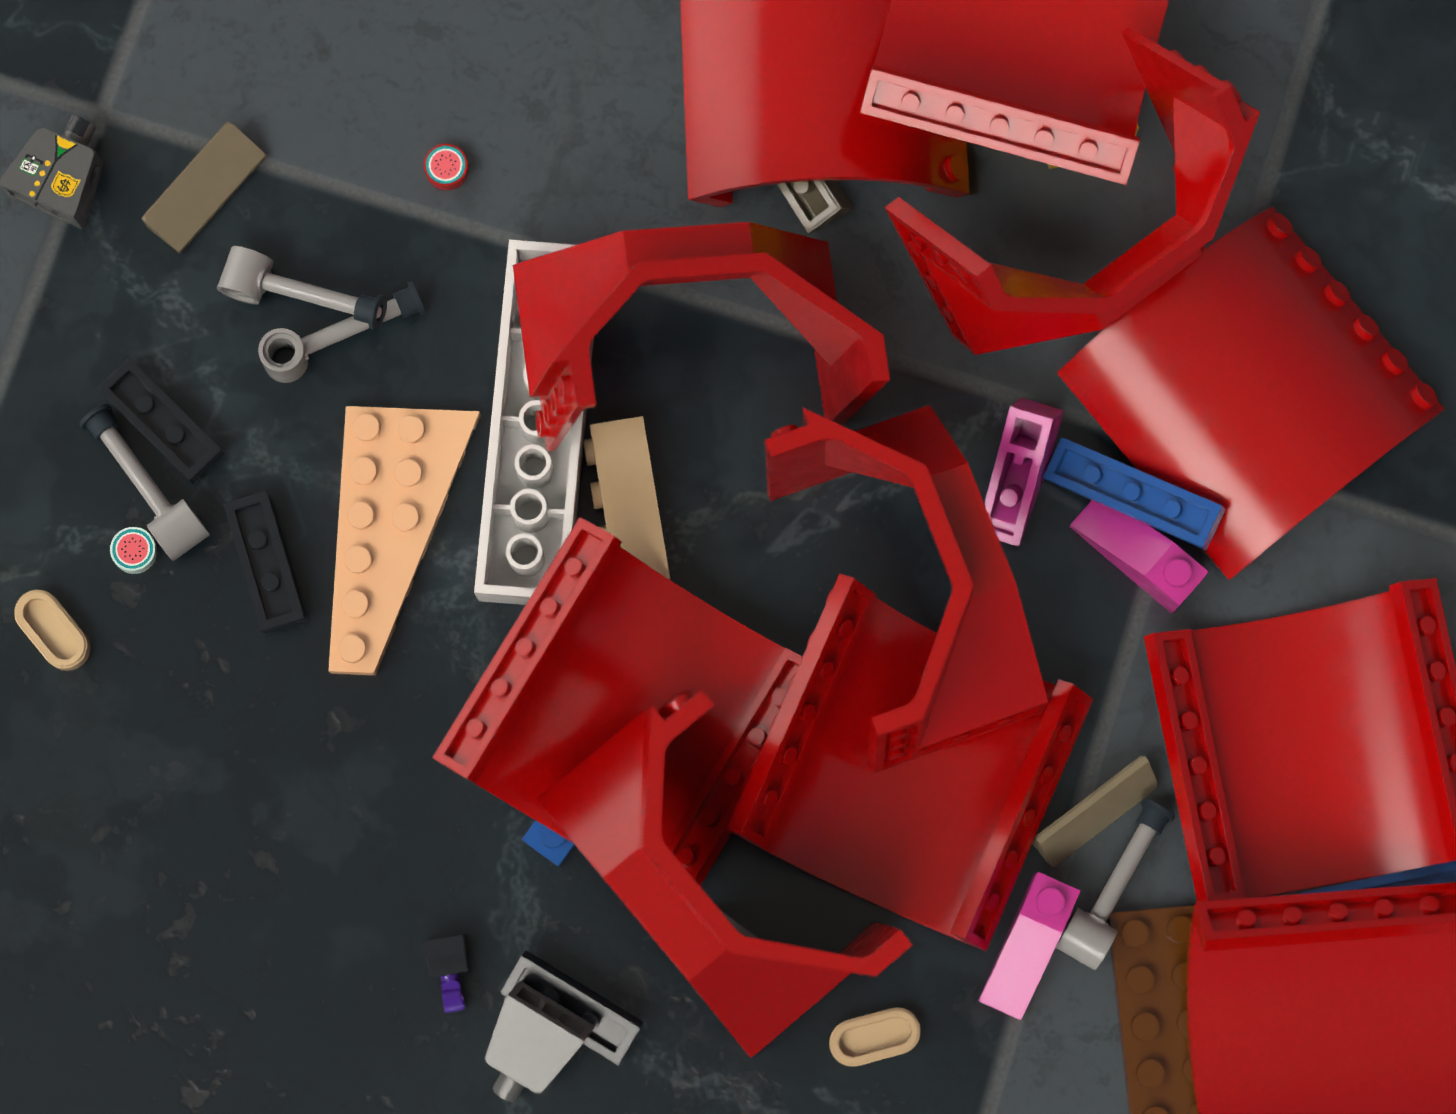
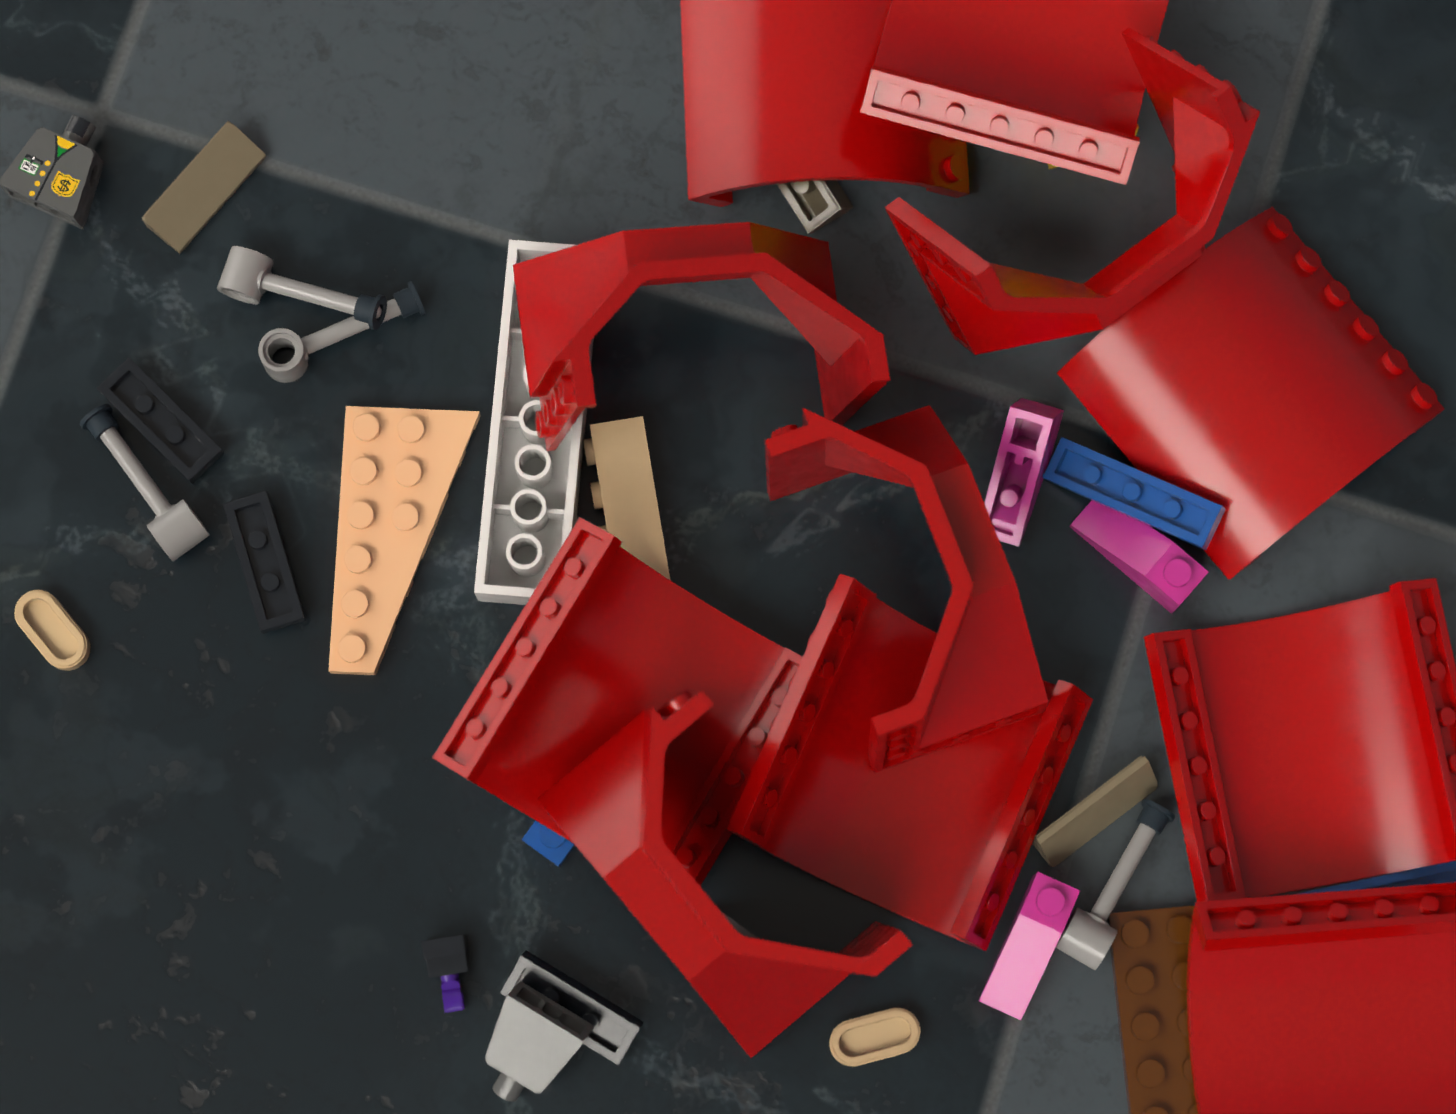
(133, 550): tile -> none
(446, 167): tile -> none

